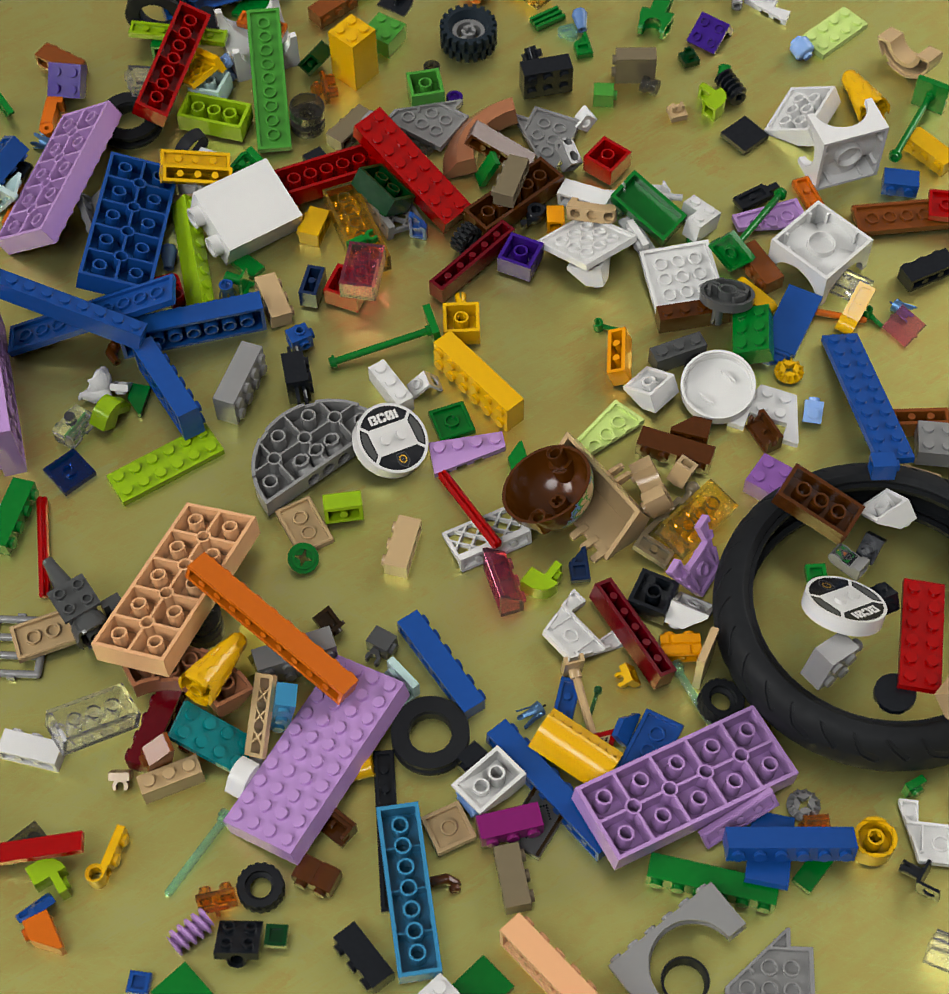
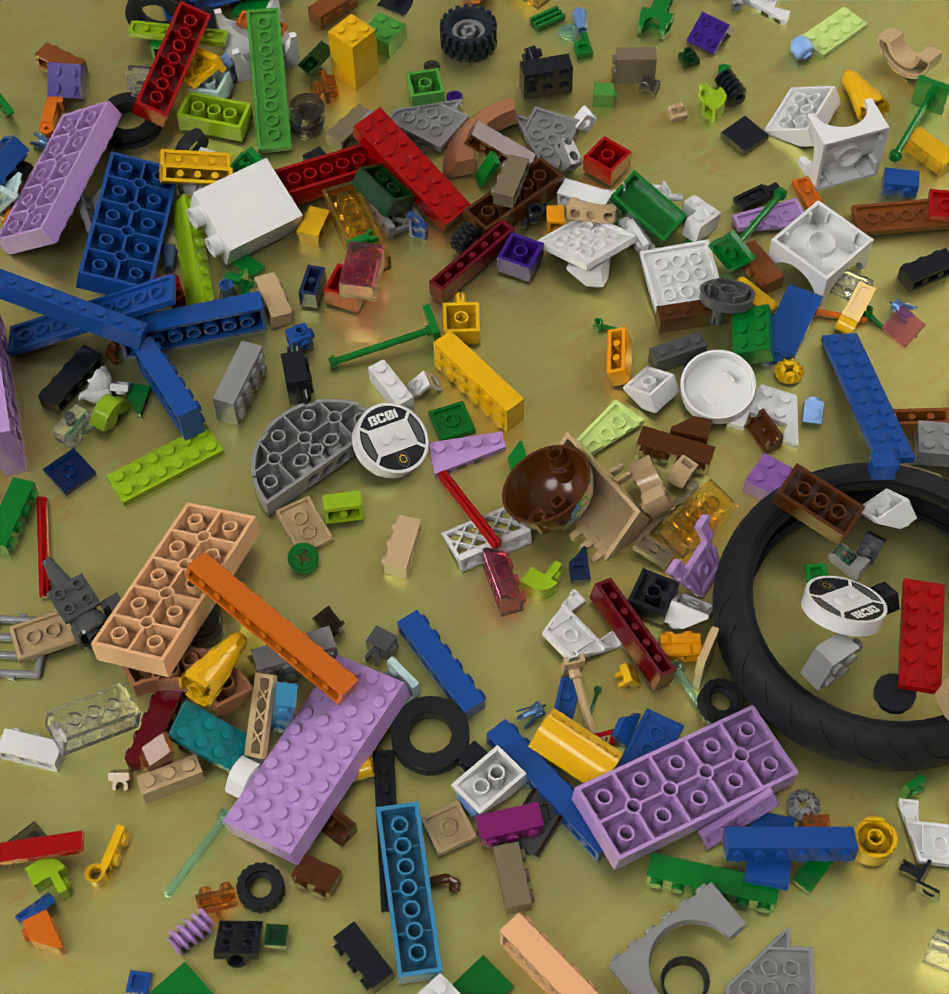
(70, 380): none -> black brick

